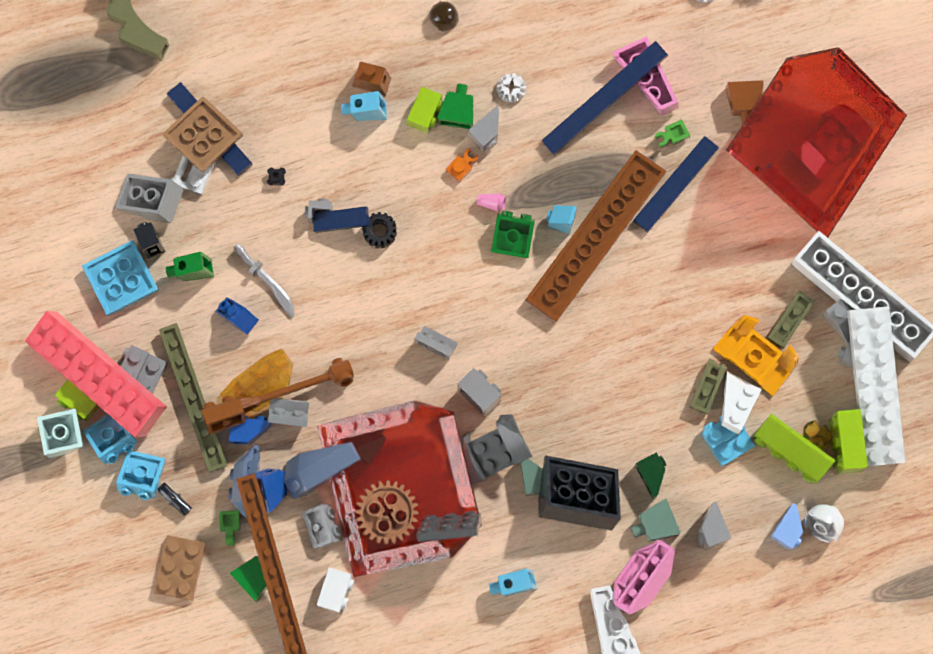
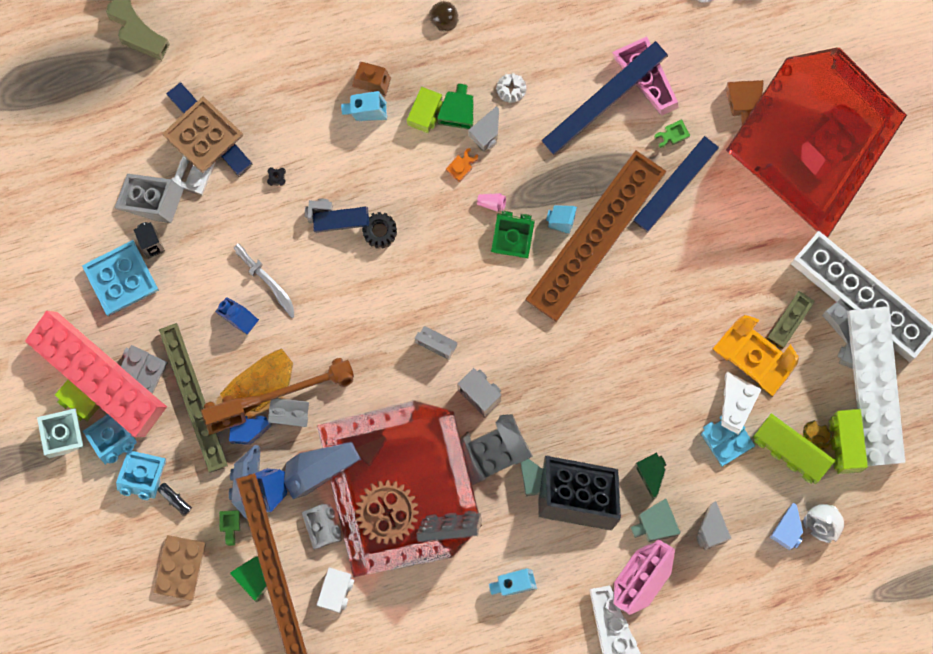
(191, 267): green torso -> none
(707, 387): olive plate -> none

